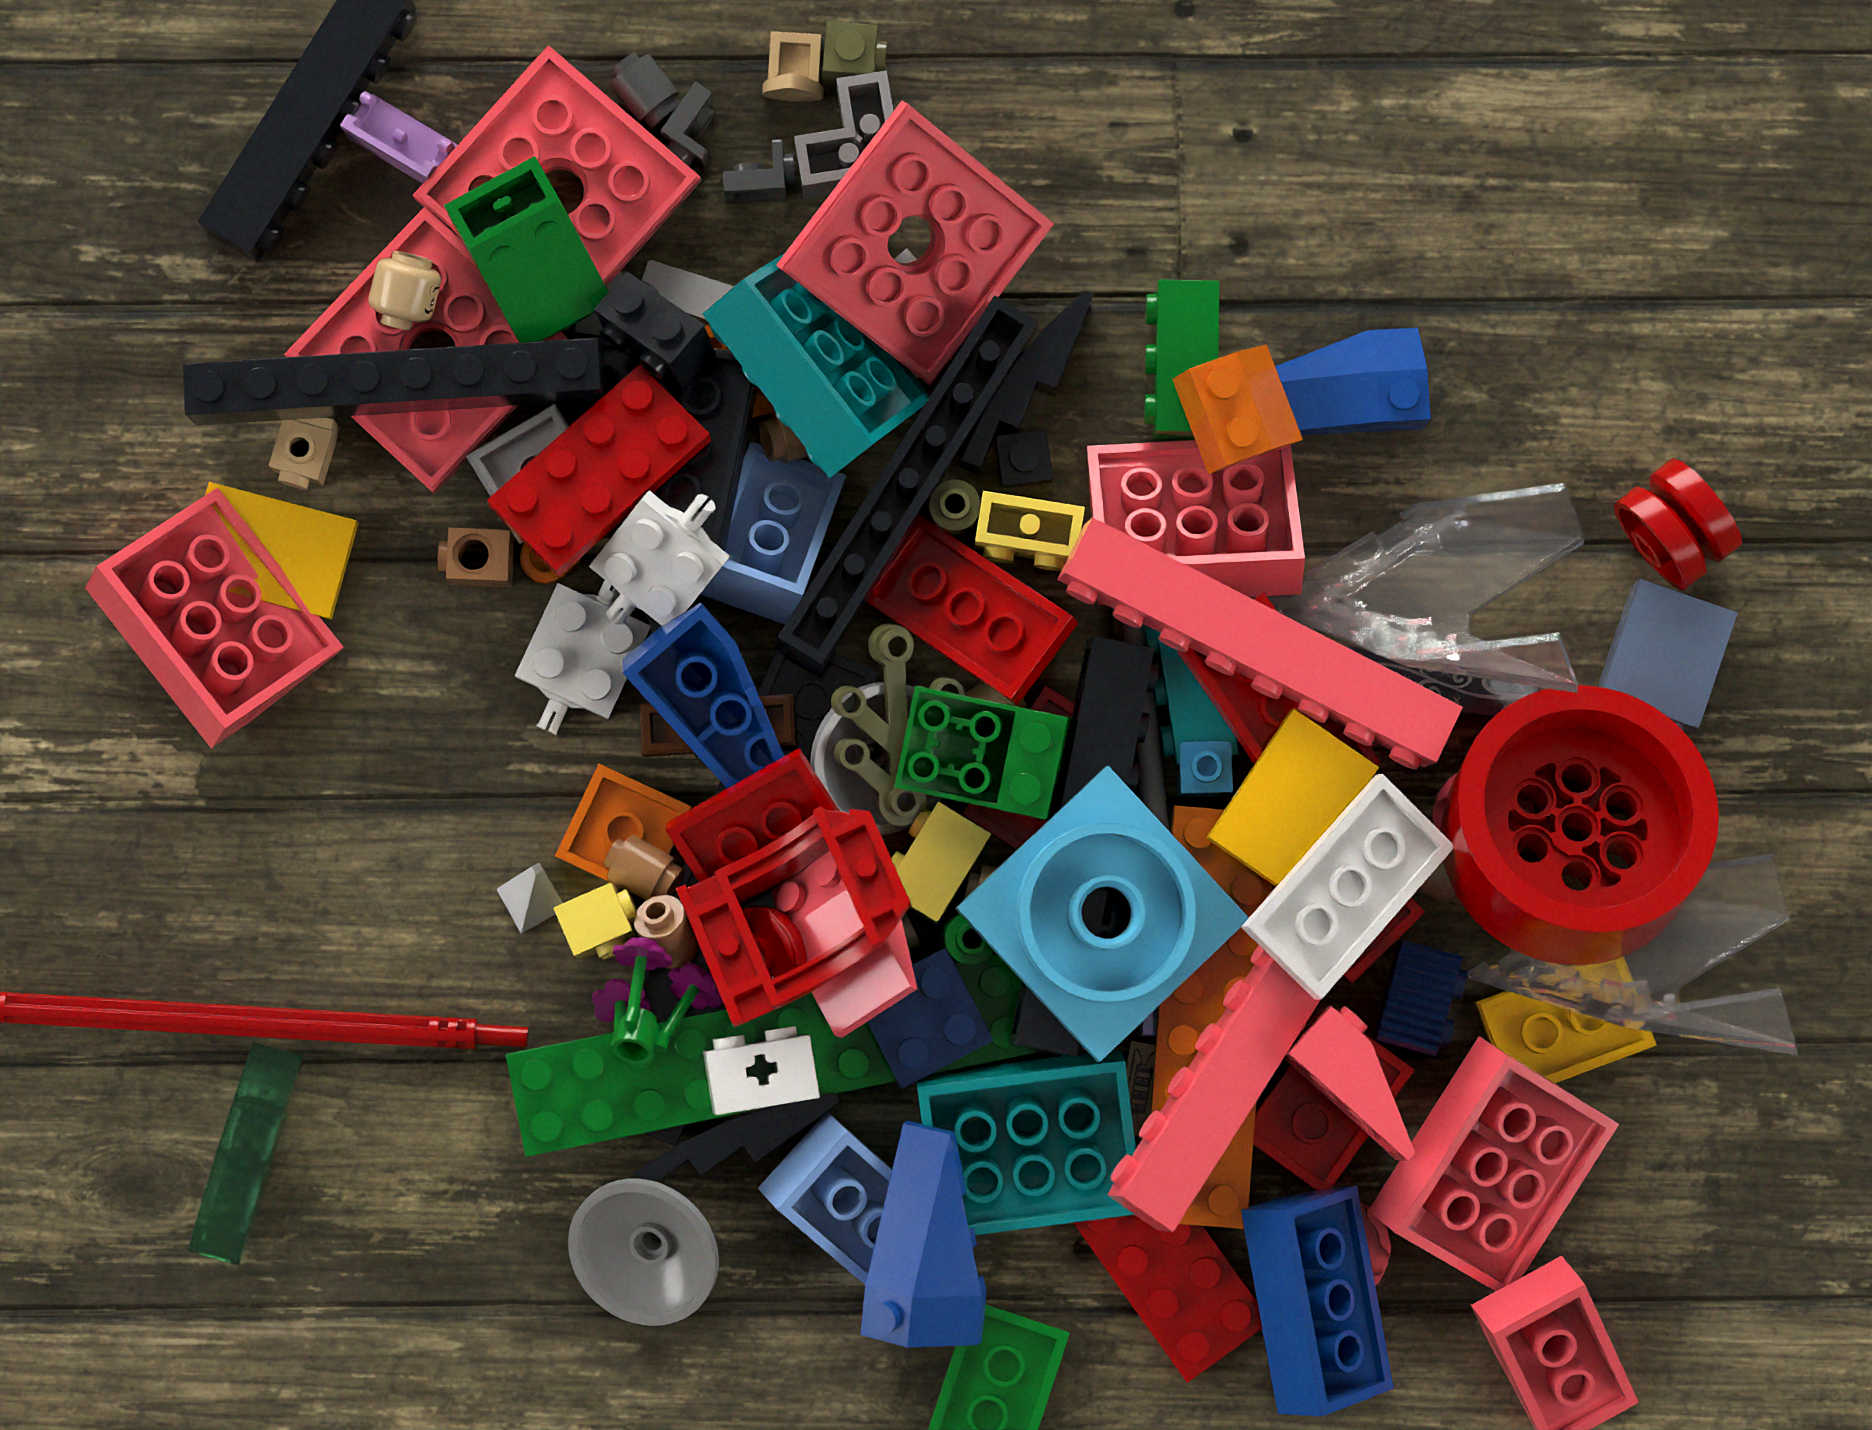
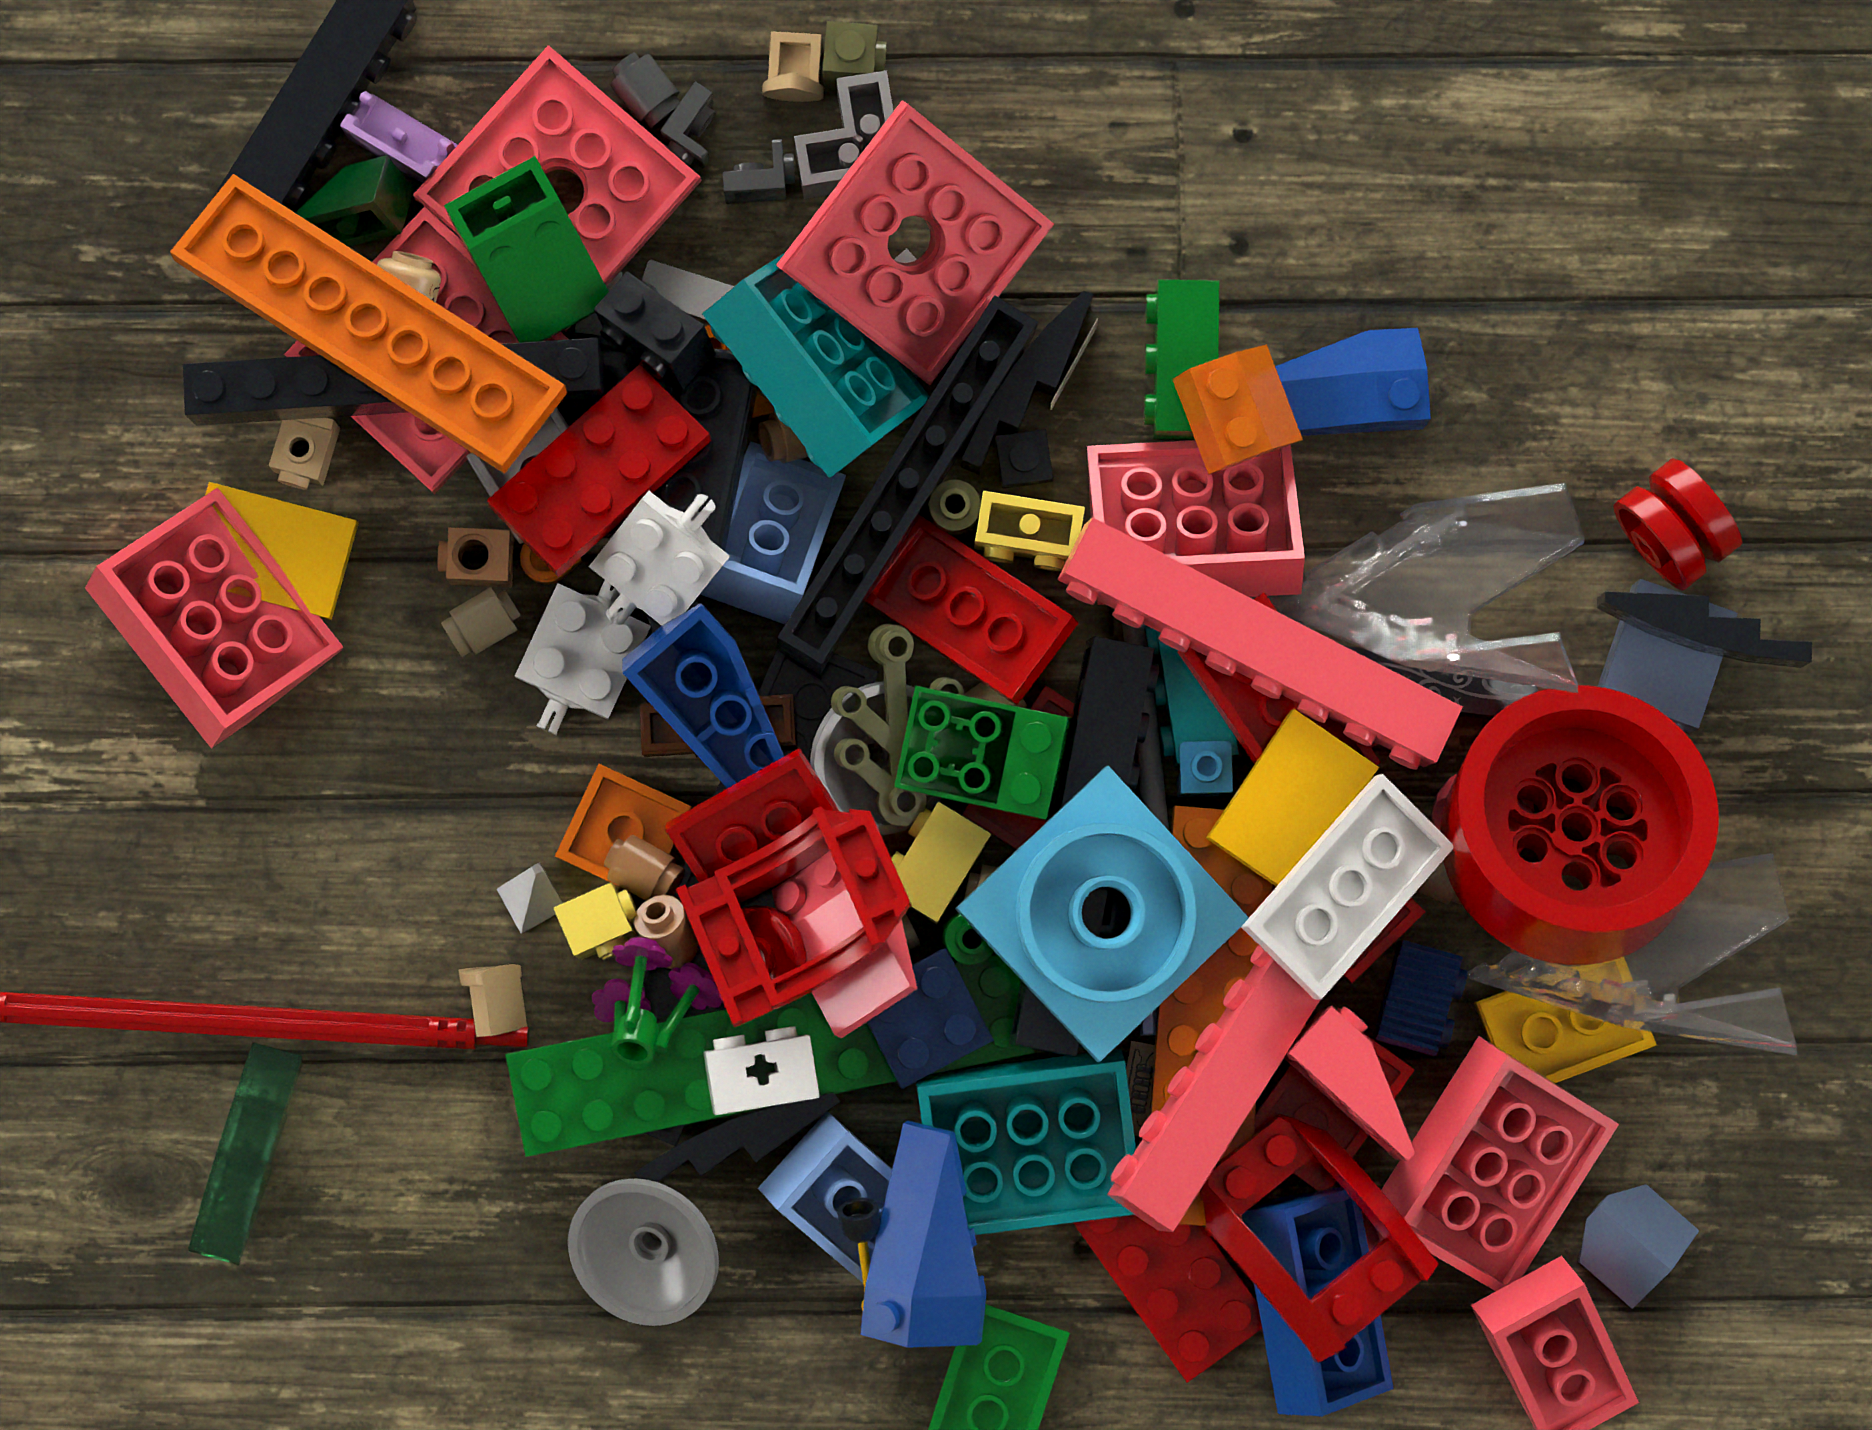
(361, 202): none -> dark green slope
(369, 323): none -> orange plate
(481, 621): none -> dark tan brick
(495, 998): none -> tan tile
(860, 1223): none -> black hinge
(1074, 363): none -> white sticker
(1358, 1292): none -> red wedge
(1634, 1242): none -> sand blue slope
(1688, 624): none -> black slope

